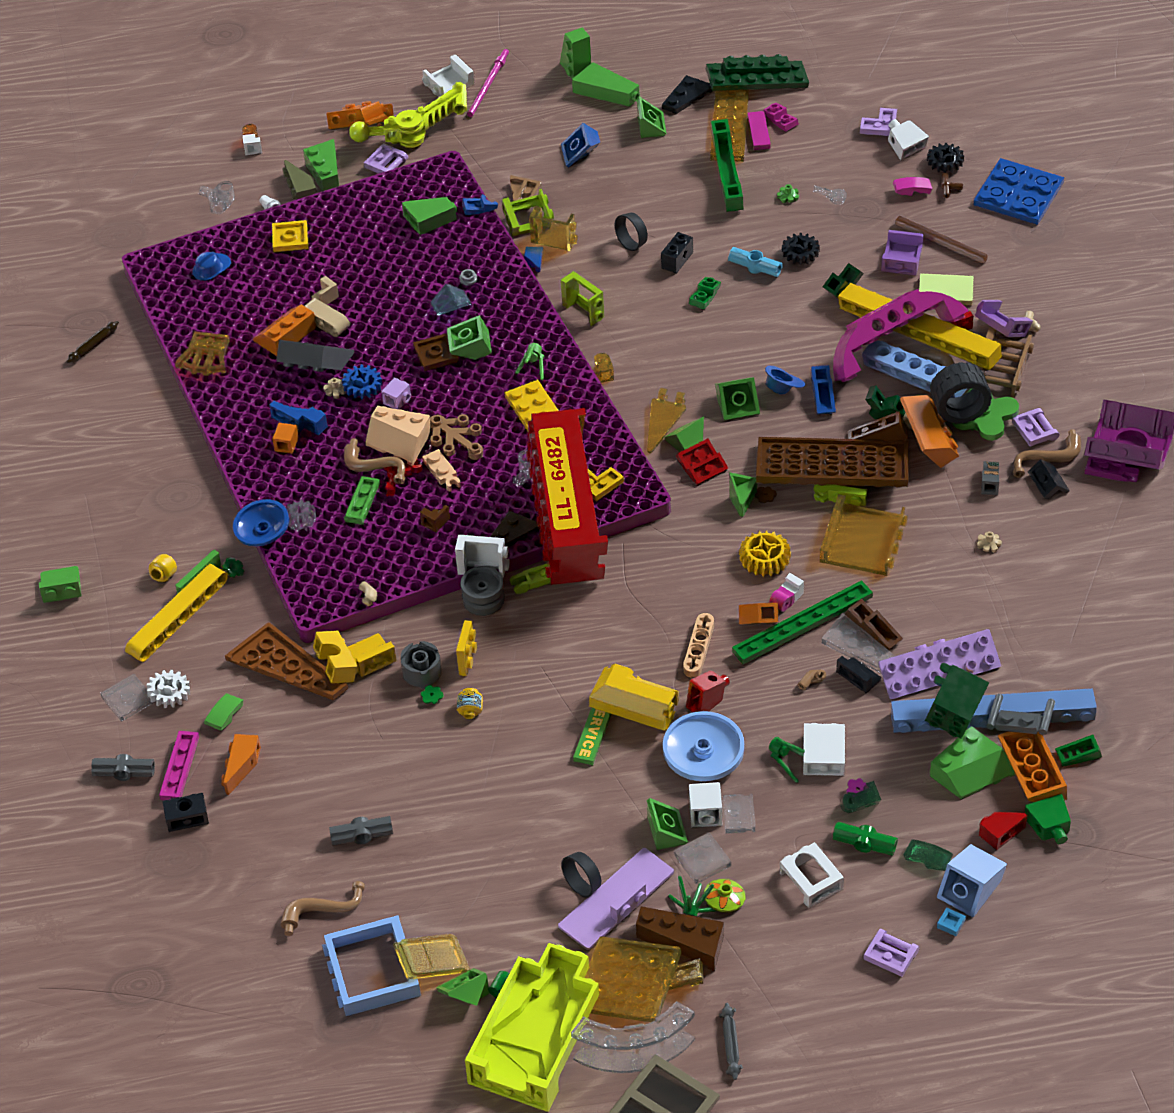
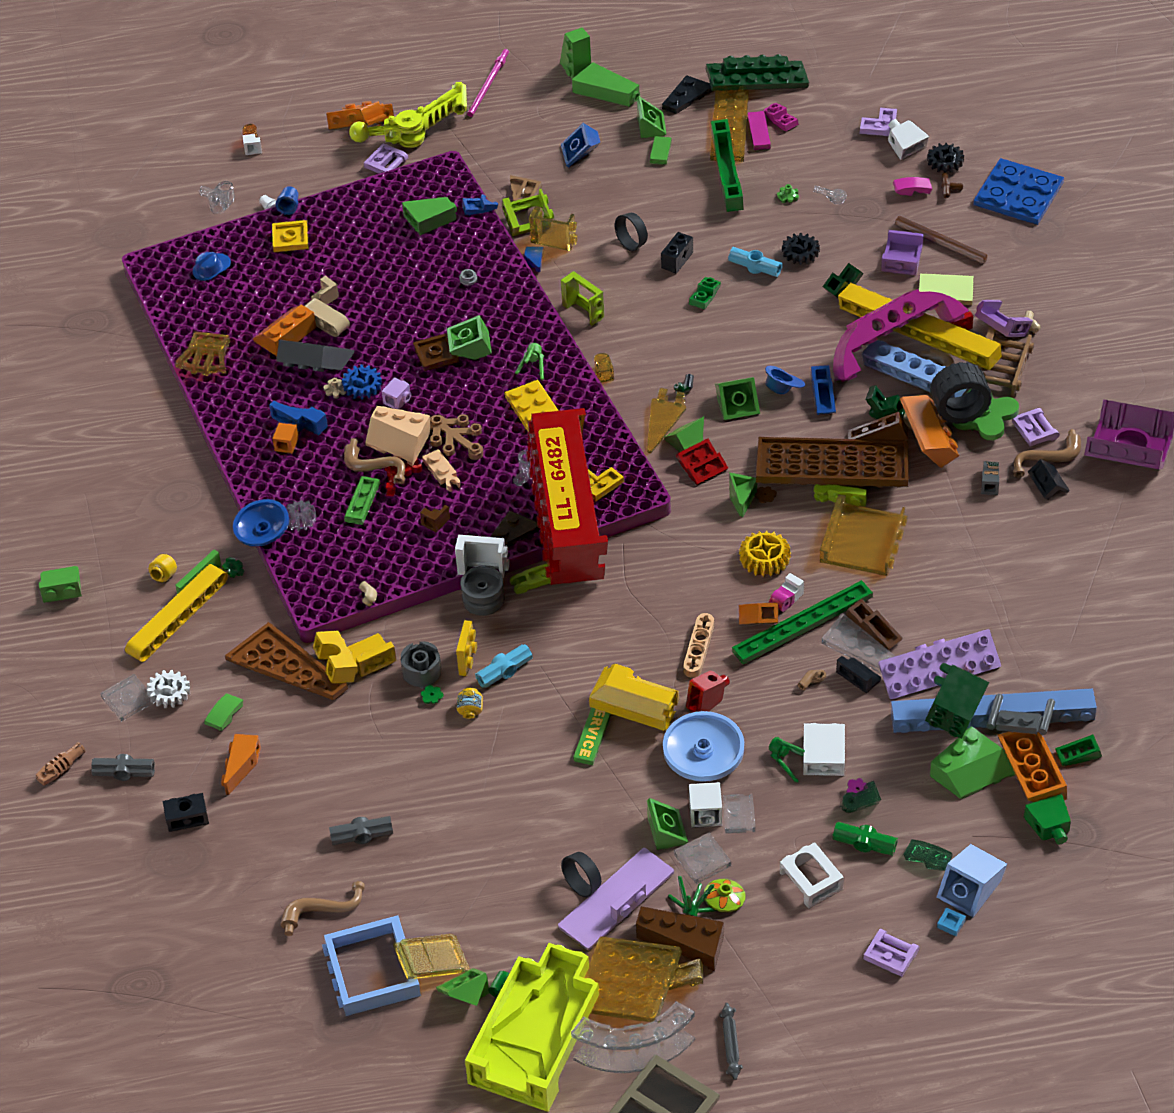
(59, 764): none -> nougat hinge
(92, 342): dark brown wheel -> none
(179, 765): dark pink plate -> none
(287, 201): none -> blue piece
(299, 181): olive slope -> none
(322, 164): bright green wedge -> none
(443, 79): white panel -> none
(449, 299): clear light blue slope -> none
(504, 666): none -> medium azure piece
(660, 150): none -> bright green tile
(686, 386): none -> arm
(988, 542): tan plant -> none
(1001, 827): red slope -> none
(1111, 470): magenta hinge -> none

